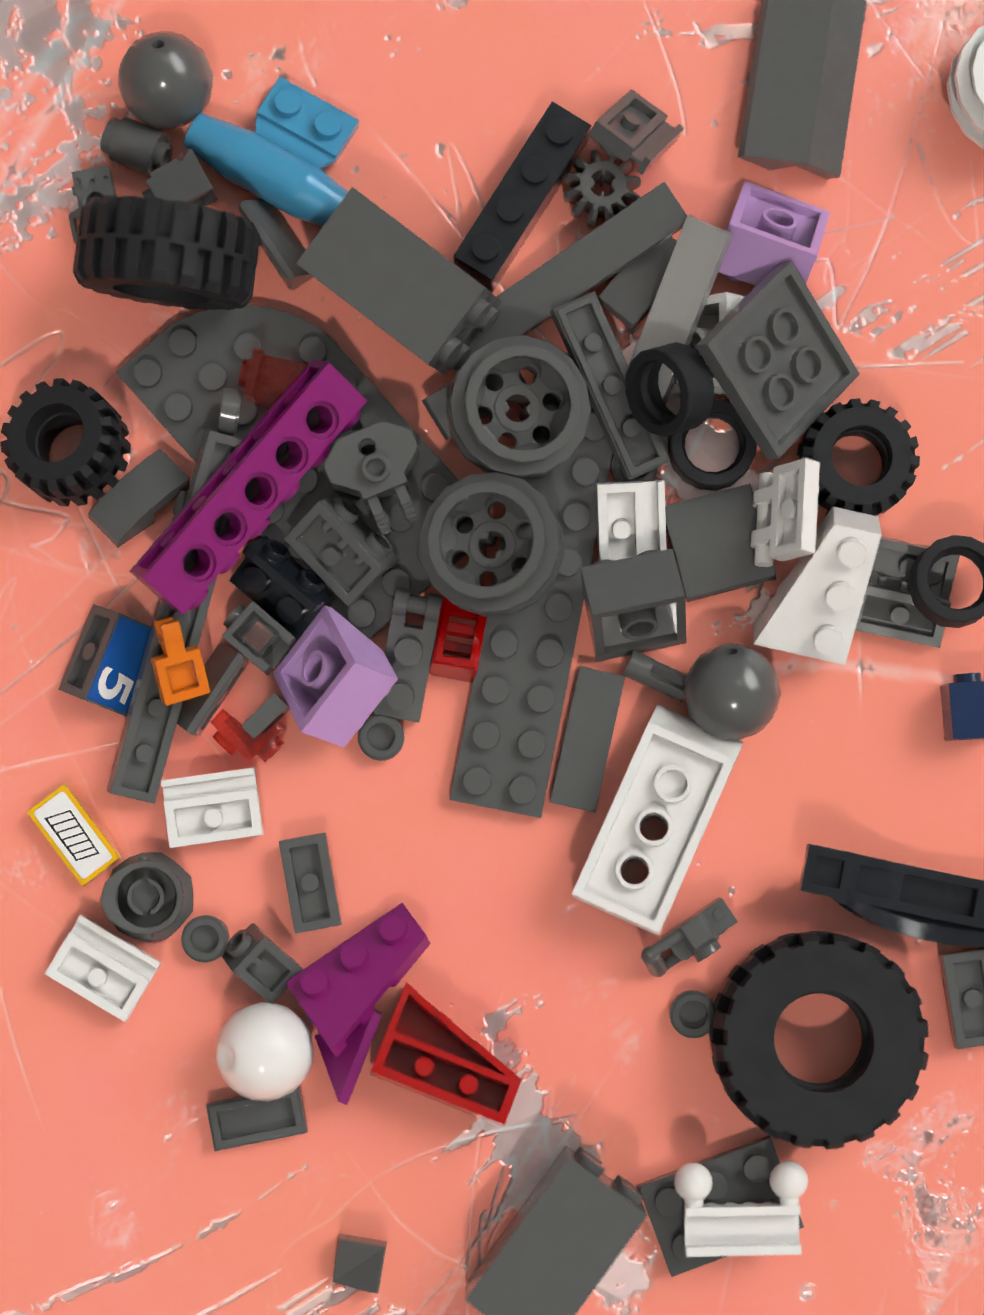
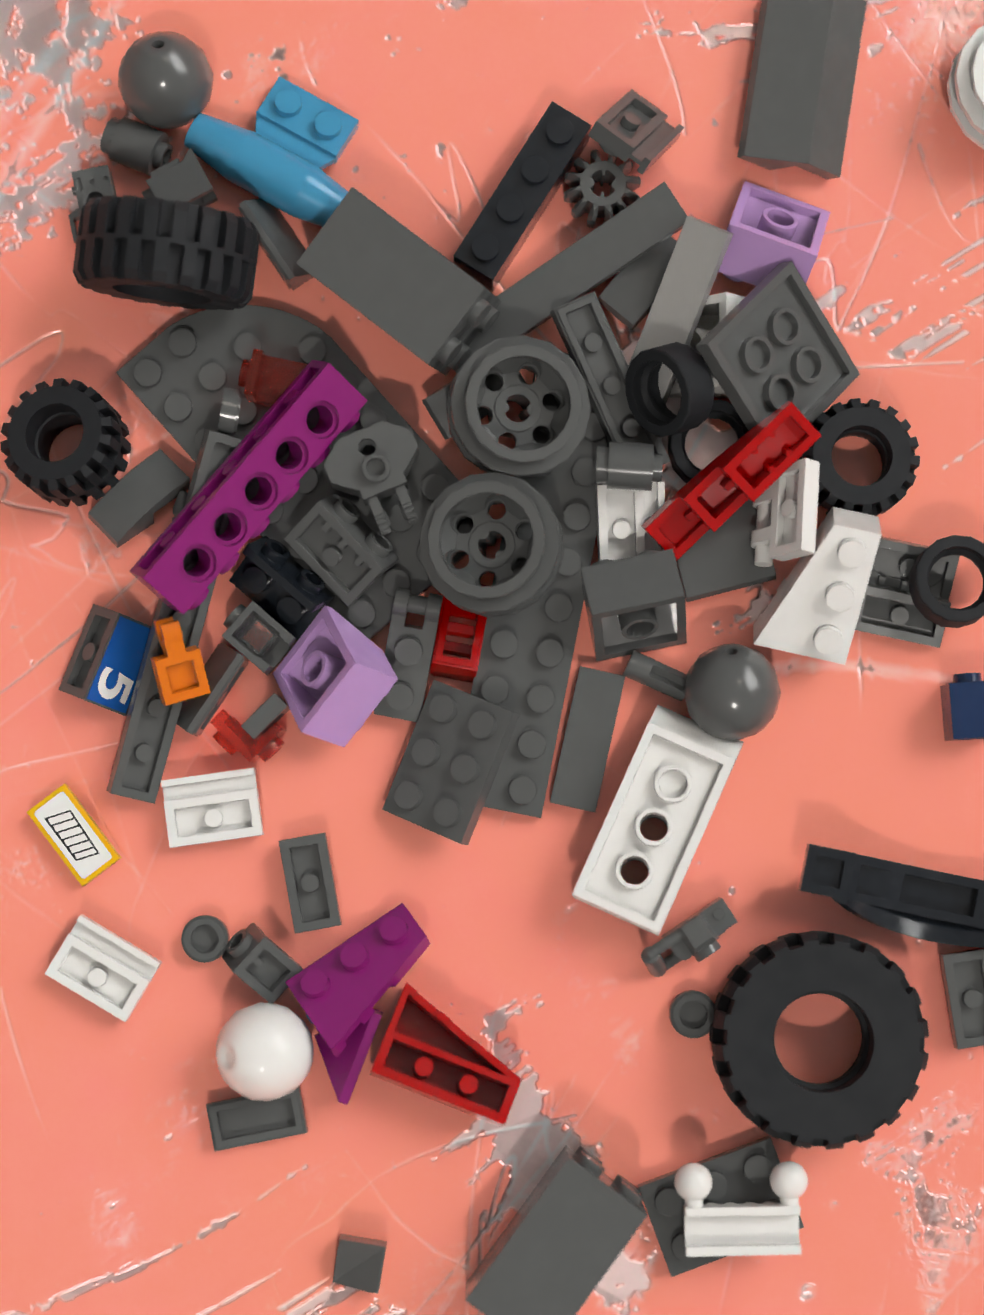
(148, 896): dark grey hat -> none
(381, 737): dark grey tile -> none
(450, 762): none -> dark grey plate
(628, 466): none -> dark grey brick
(731, 479): none -> red slope

